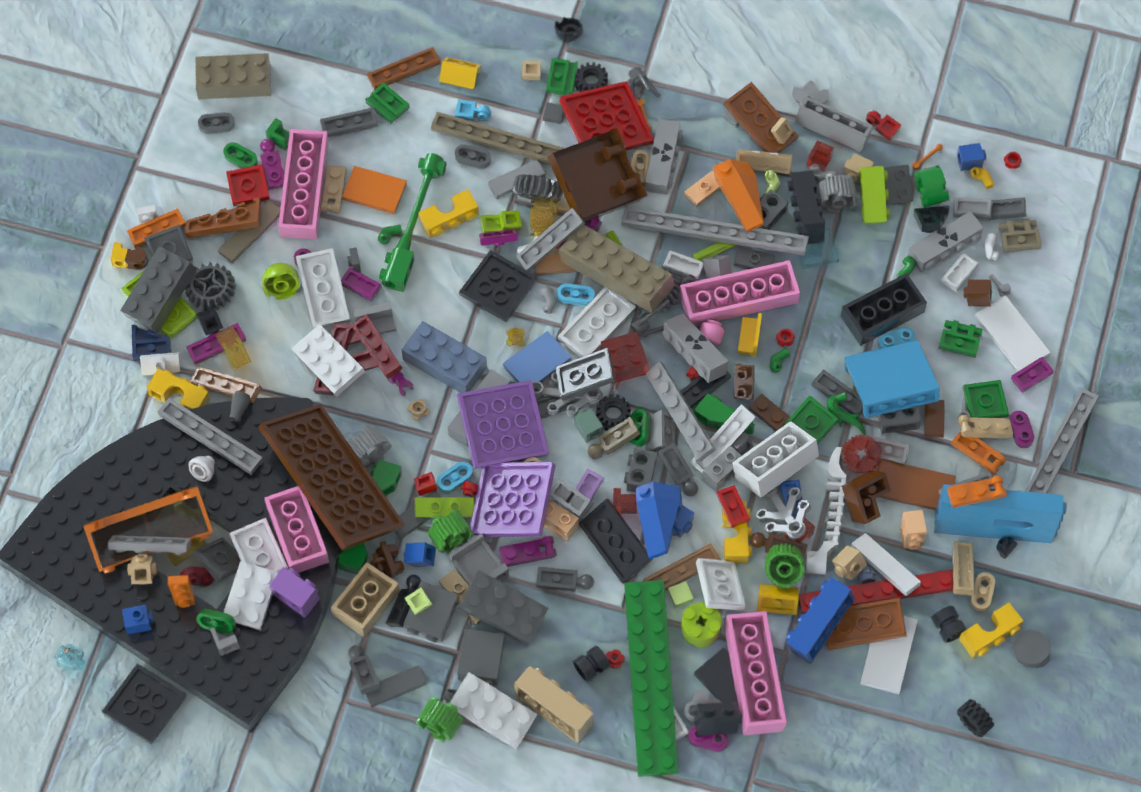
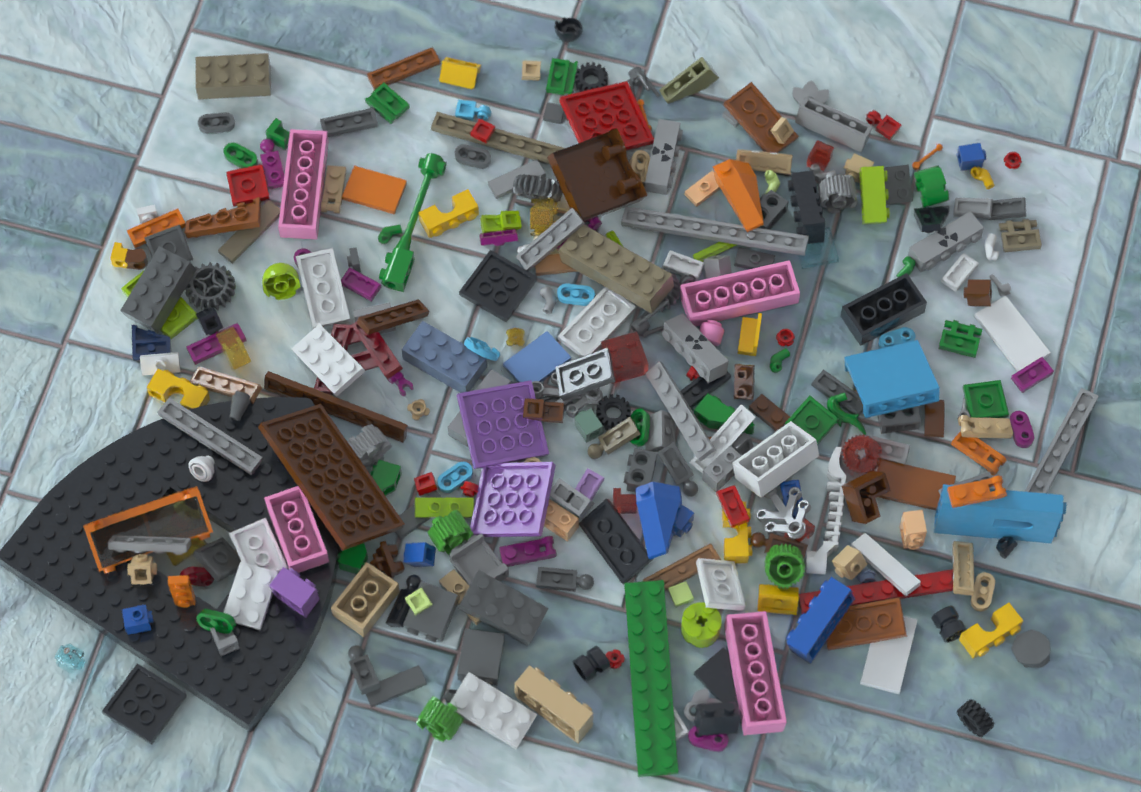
(336, 406): none -> reddish brown plate
(393, 316): none -> reddish brown plate
(482, 130): none -> red plate
(482, 348): none -> medium azure tile
(543, 411): none -> reddish brown slope
(690, 81): none -> olive slope

